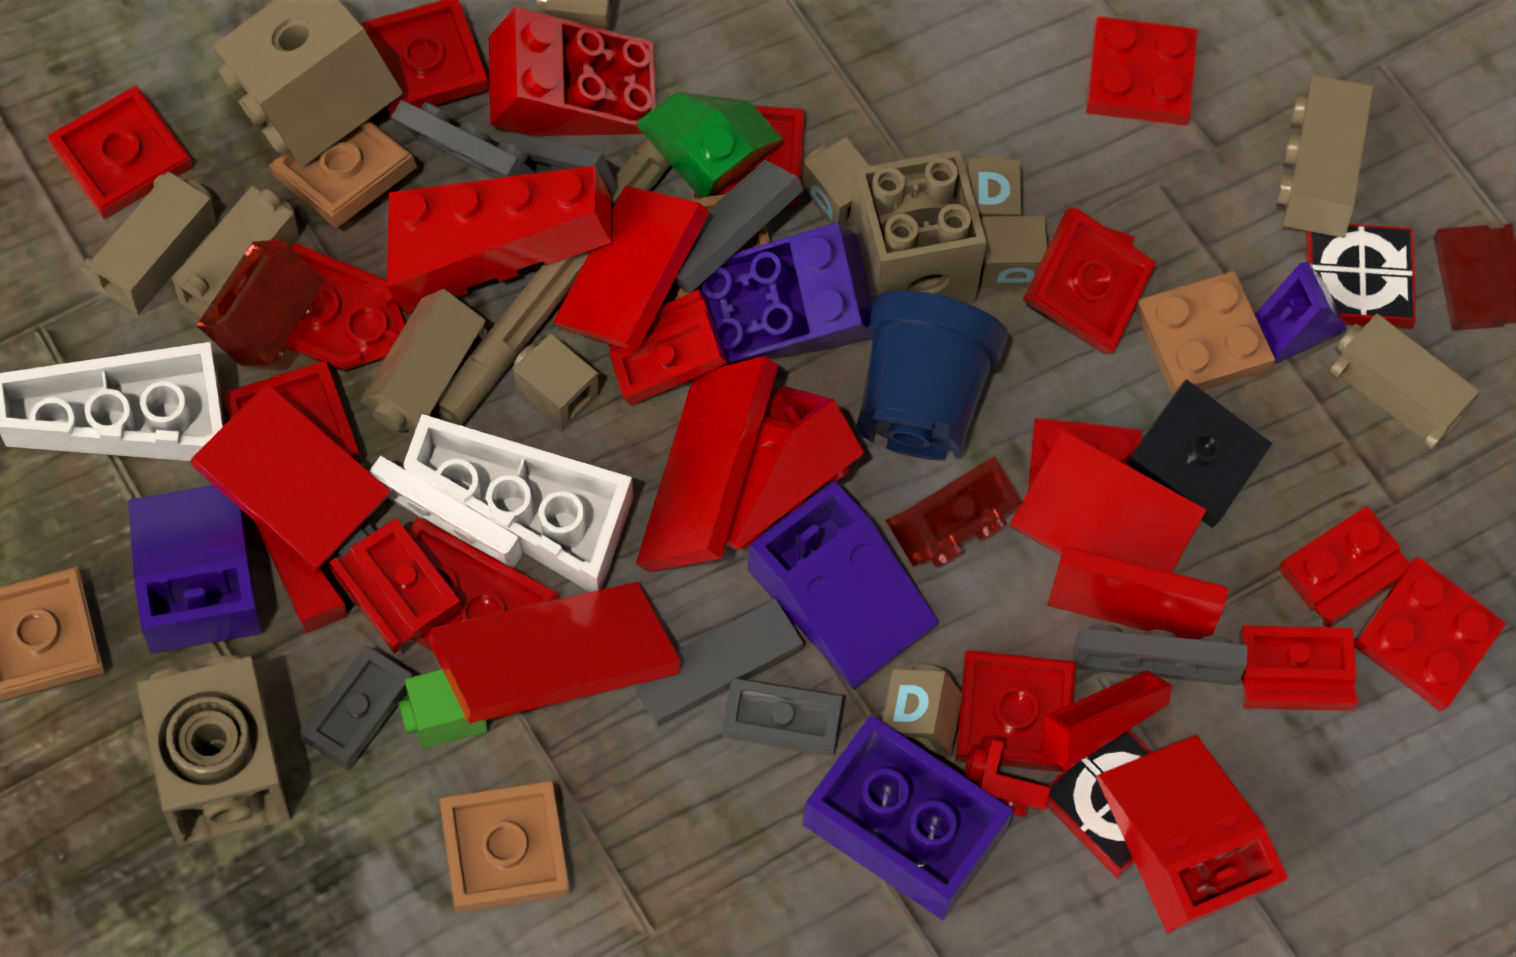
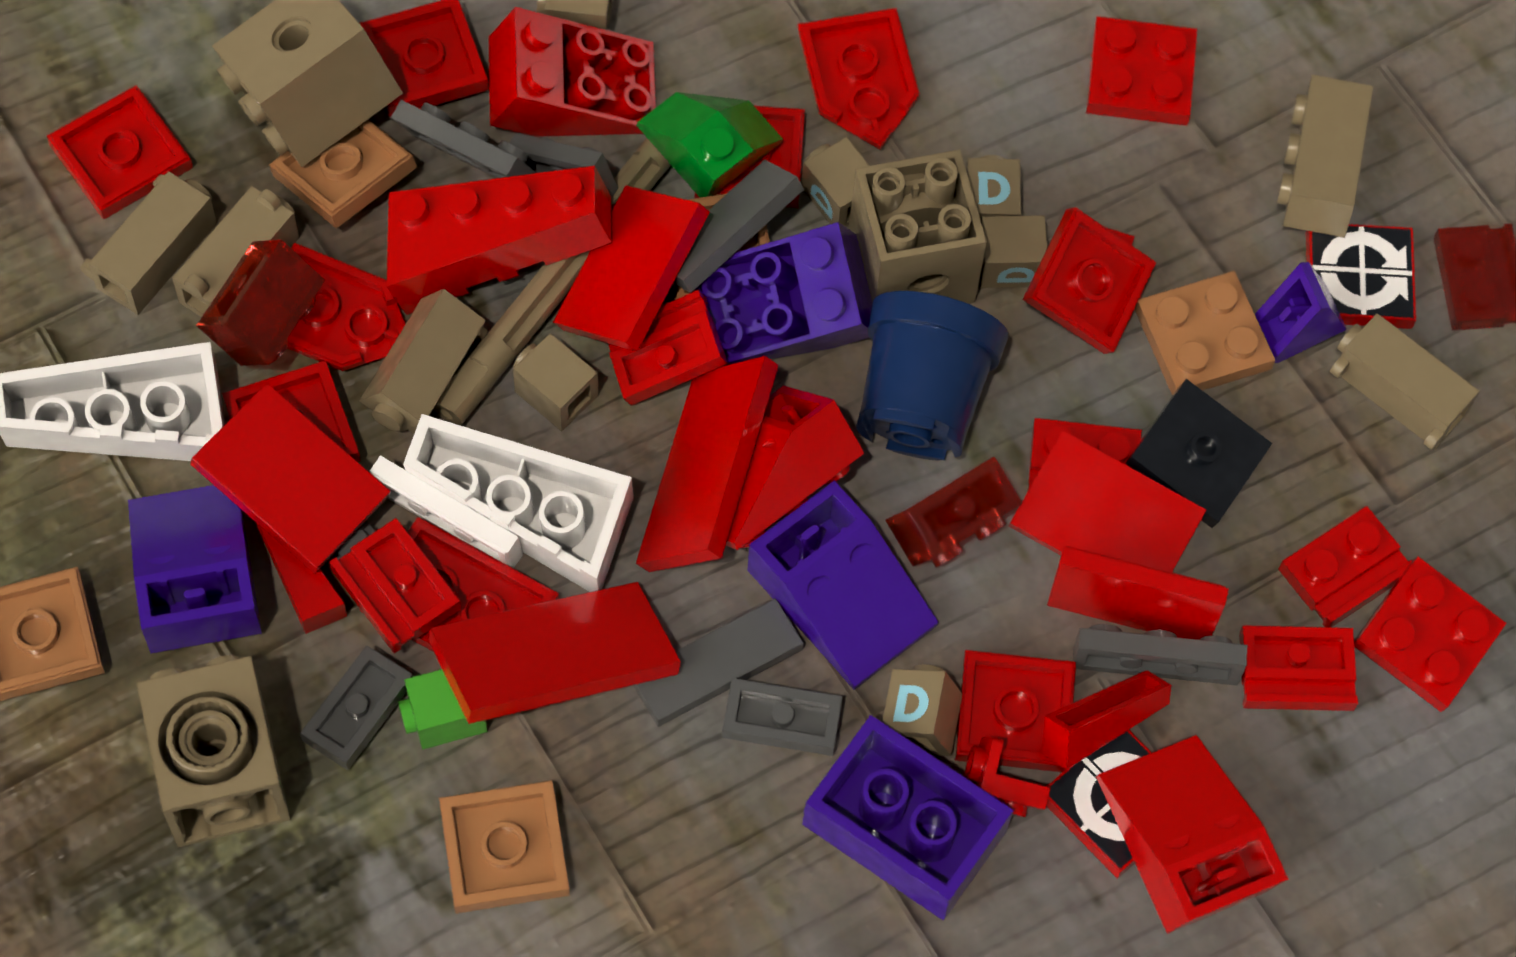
(860, 72): none -> red tile

